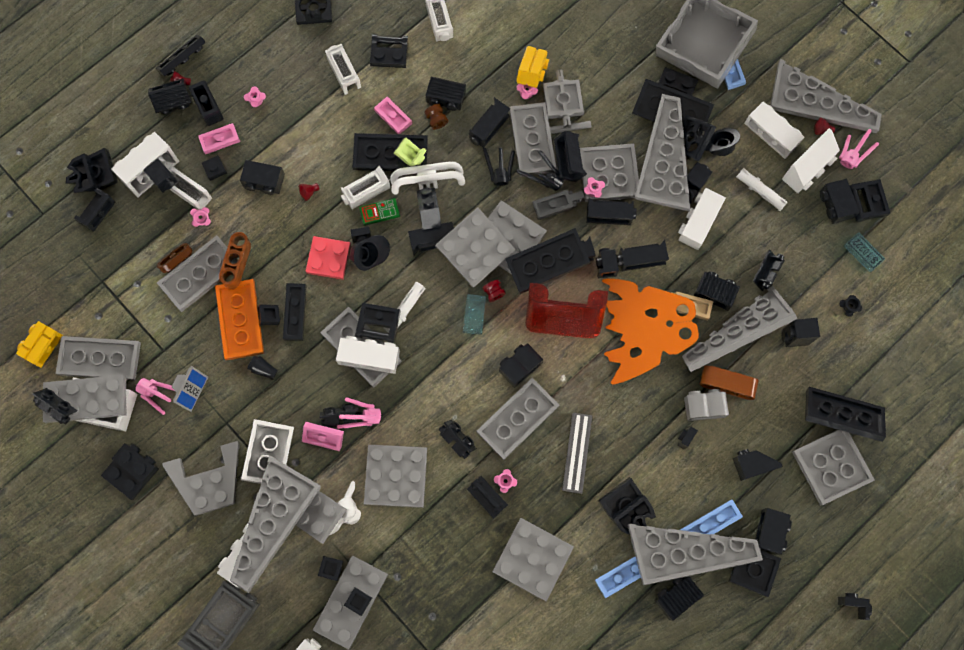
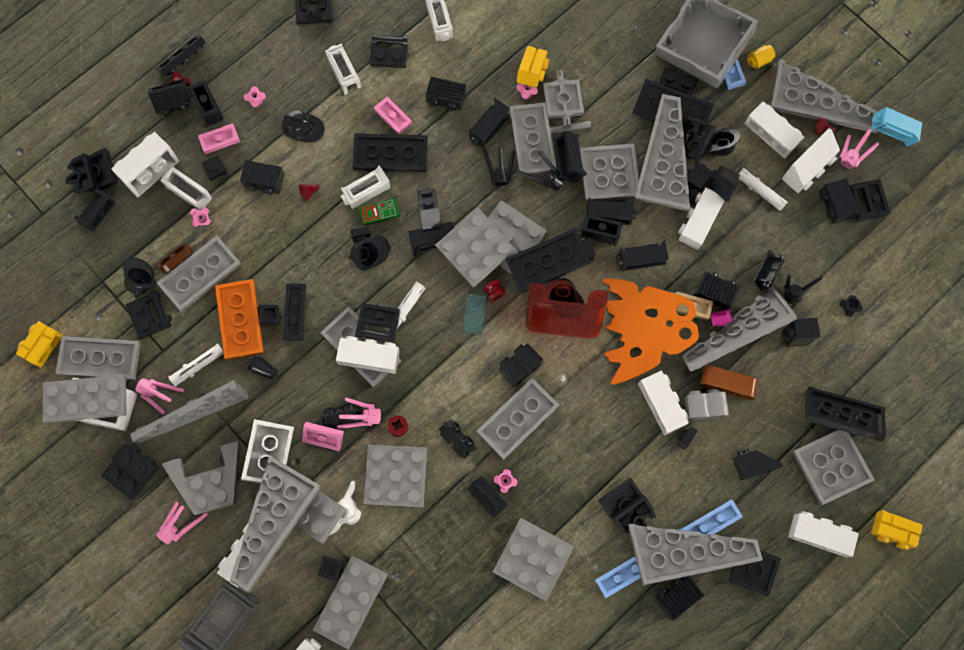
(47, 400): black hinge -> none
(138, 276): none -> black piece
(142, 316): none -> black plate
(160, 175): black brick -> none
(168, 530): none -> bright pink plant
(188, 388): piece -> none
(189, 369): none -> white pin
(195, 409): none -> light grey wing
(234, 251): dark orange beam -> none
(302, 126): none -> black piece
(328, 257): coral plate -> none
(358, 601): black plate -> none
(400, 431): none -> dark red wheel
(410, 153): yellowish green bracket -> none
(426, 175): white piece -> none
(436, 117): reddish brown wheel -> none
(557, 203): dark grey hinge -> none
(563, 290): none -> black piece
(577, 453): flat silver tile -> none
(594, 192): bright pink plate -> none
(601, 230): none -> black brick
(607, 263): black brick -> none
(663, 402): none -> white brick
(721, 318): none -> dark pink plate
(724, 182): none -> black slope
(761, 56): none -> yellow brick
(773, 530): black brick -> none
(794, 292): none -> black plant
(823, 534): none -> white brick
(863, 605): black bracket -> none
(864, 252): clear light blue tile -> none
(896, 529): none -> yellow brick
(897, 126): none -> medium azure window

